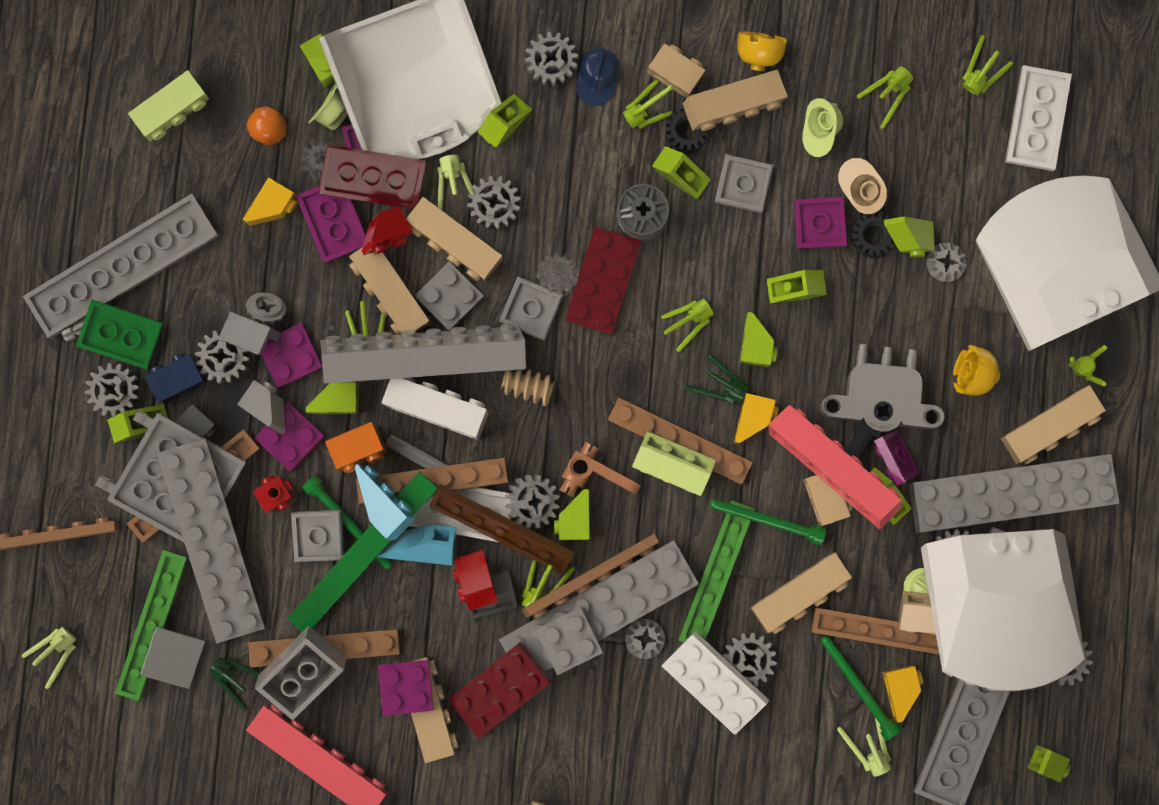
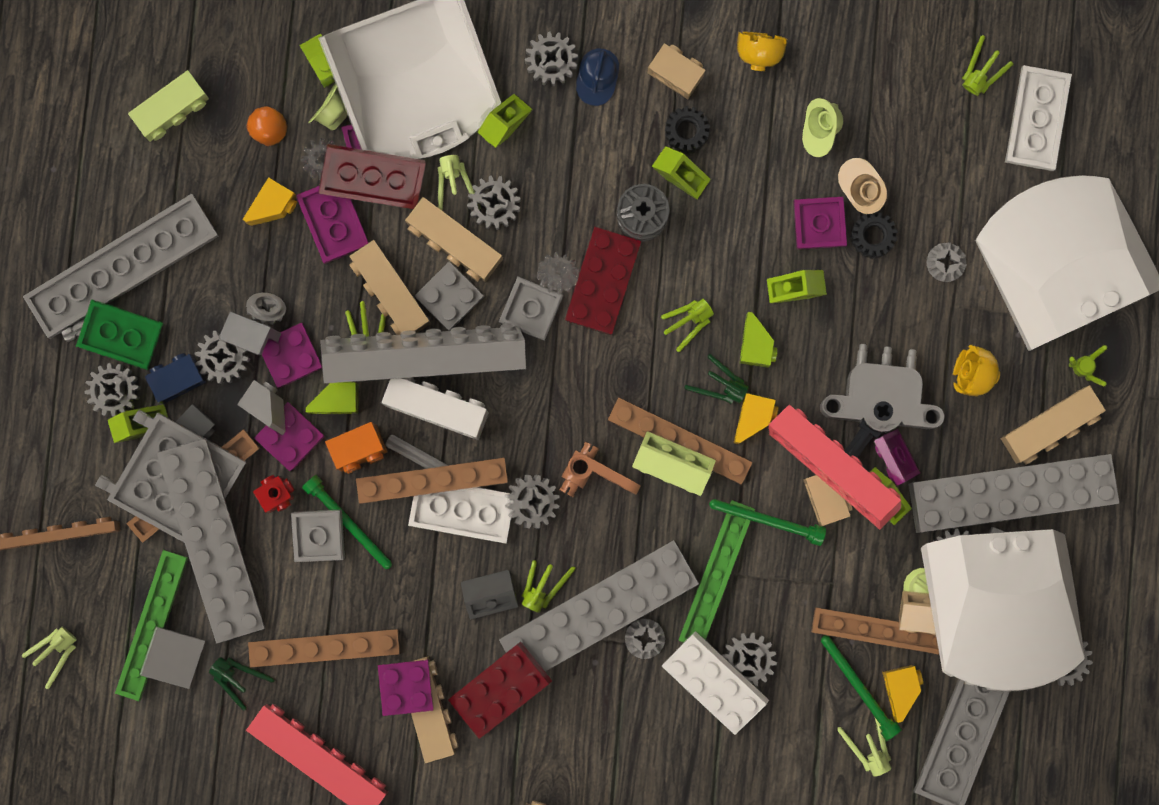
(300, 673): light grey brick -> none
(356, 559): green tile -> none
(383, 508): medium azure slope -> none
(386, 230): red slope -> none
(423, 544): medium azure slope -> none
(475, 580): red brick -> none
(501, 529): reddish brown plate -> none
(528, 385): tan piece -> none
(569, 641): light grey plate -> none
(574, 519): lime slope -> none
(582, 582): medium nougat plate -> none
(636, 112): lime plant -> none
(735, 100): tan brick -> none
(743, 183): light grey tile -> none
(800, 593): tan brick -> none
(898, 81): lime plant -> none
(911, 235): lime slope -> none
(1049, 764): lime slope -> none

